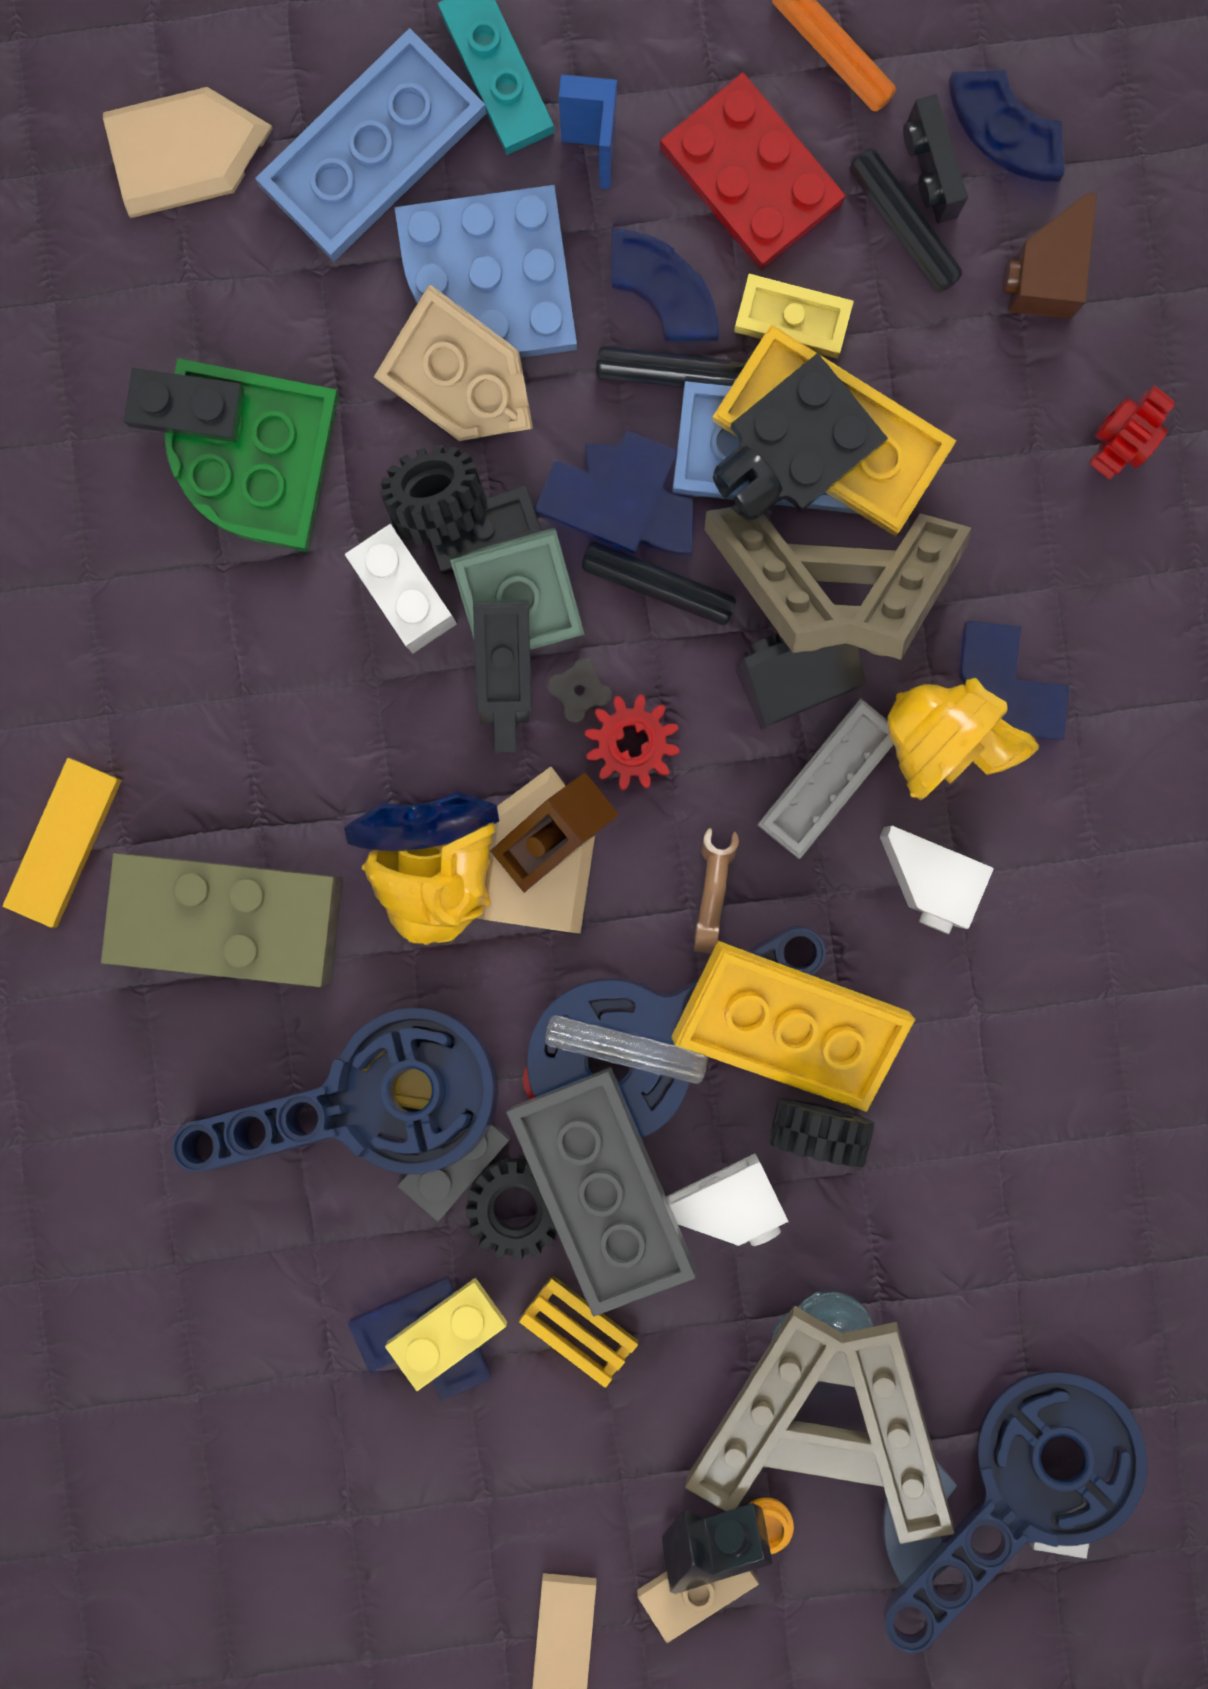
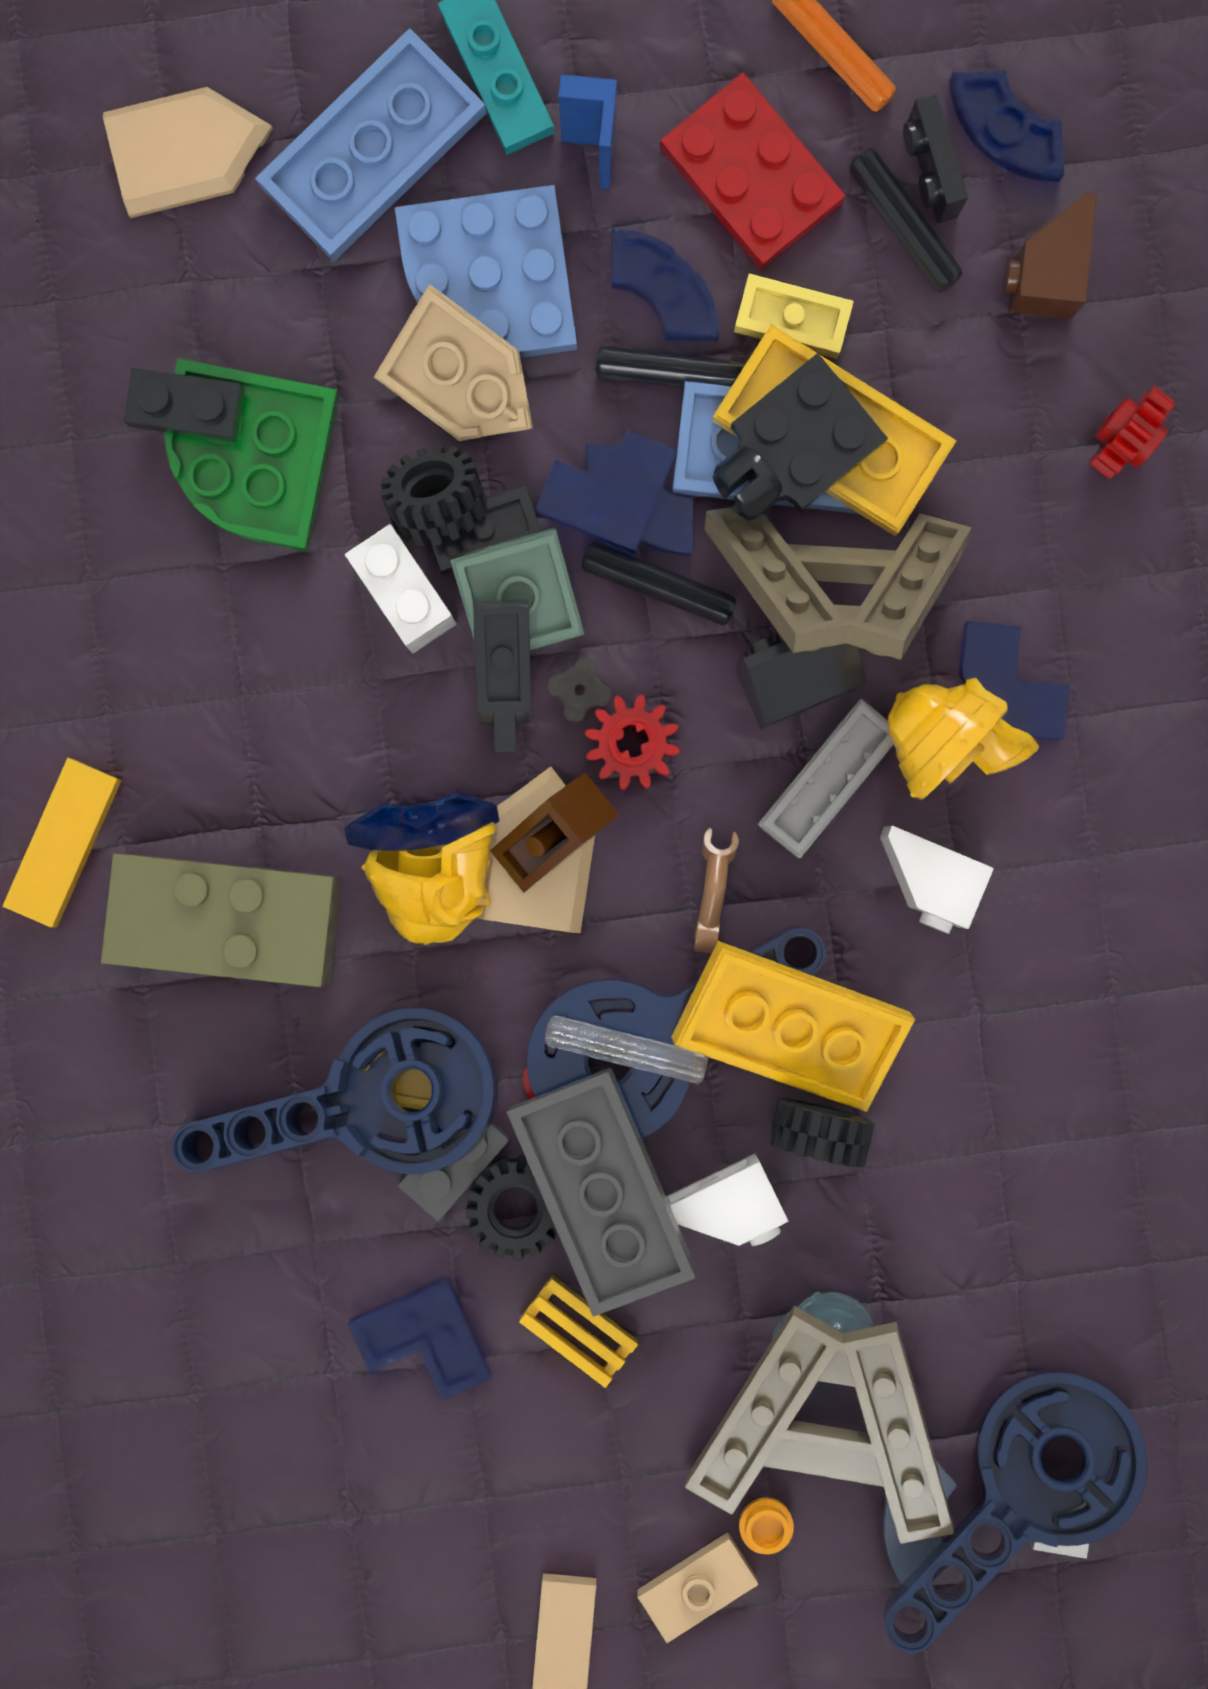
(446, 1334): light yellow plate -> none
(714, 1547): black slope -> none

